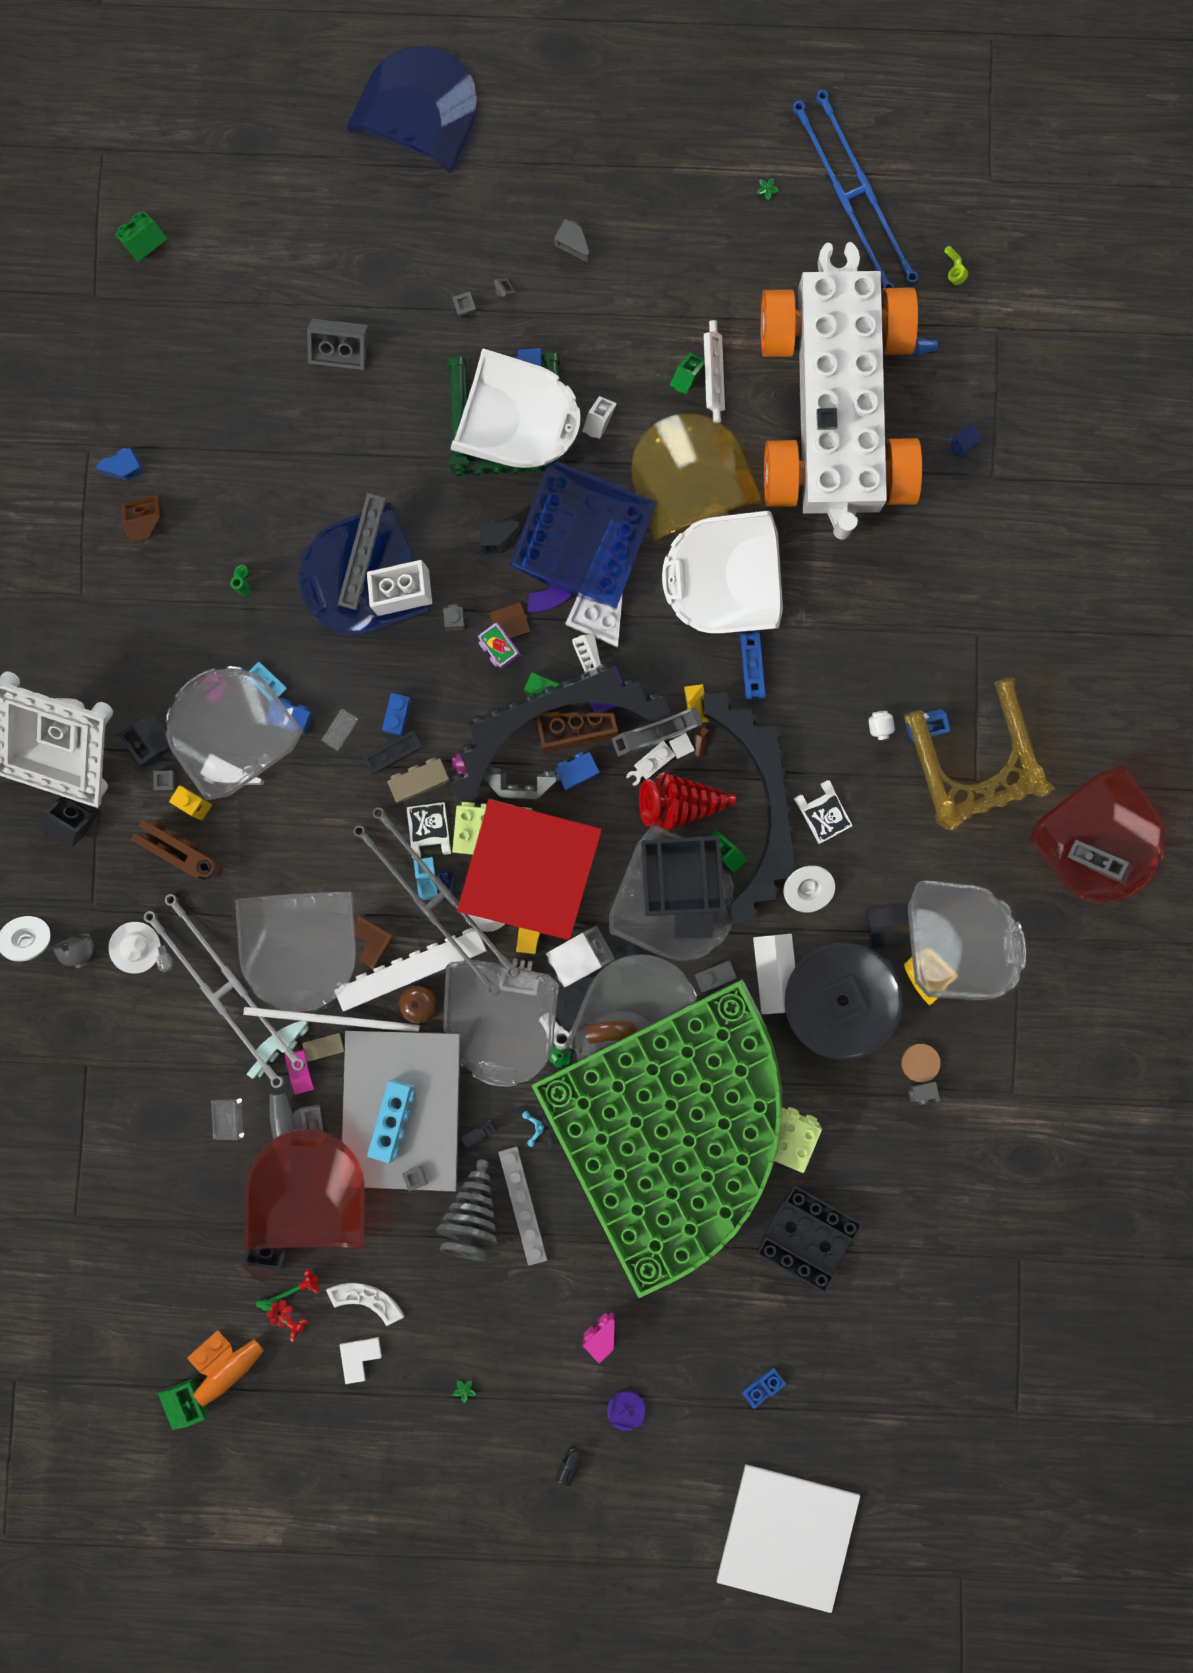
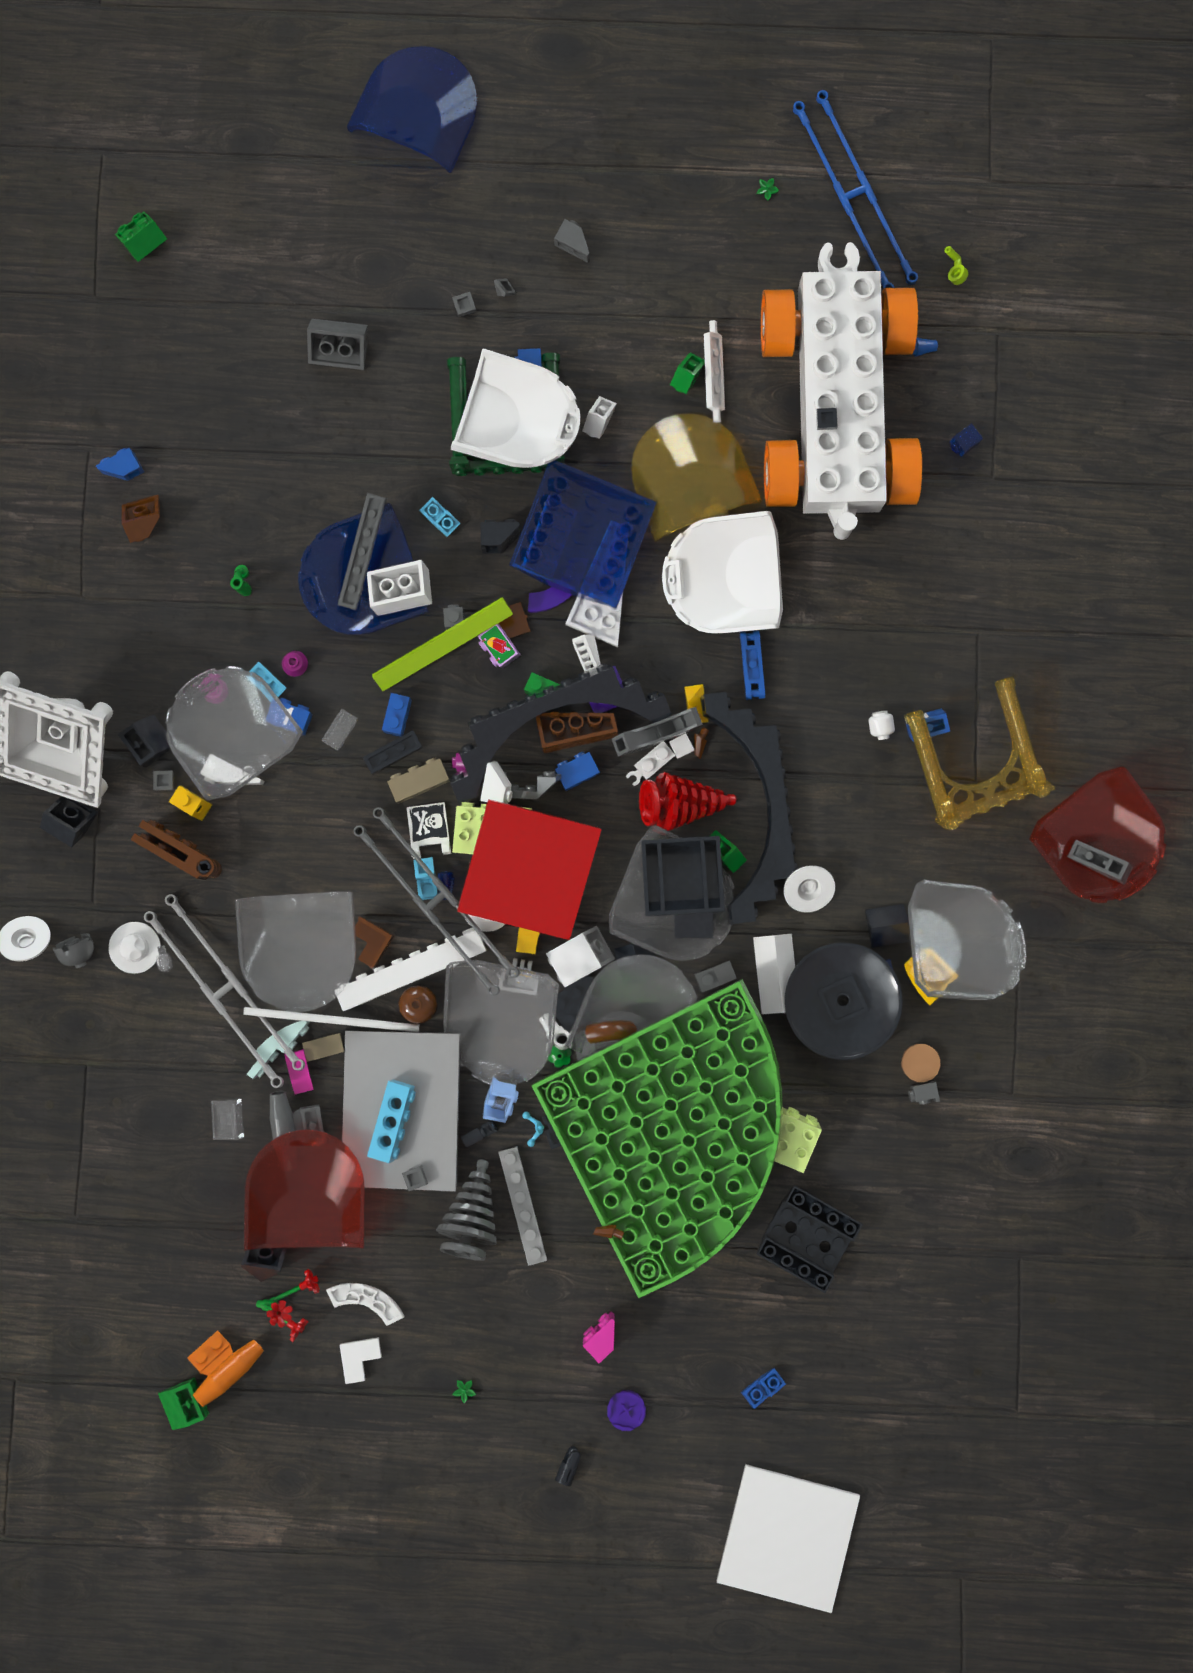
(298, 667): none -> magenta cone
(439, 517): none -> medium azure slope
(442, 644): none -> lime tile
(496, 784): none -> white slope
(500, 1101): none -> light blue window
(609, 1231): none -> reddish brown bar
(824, 814): flag -> none

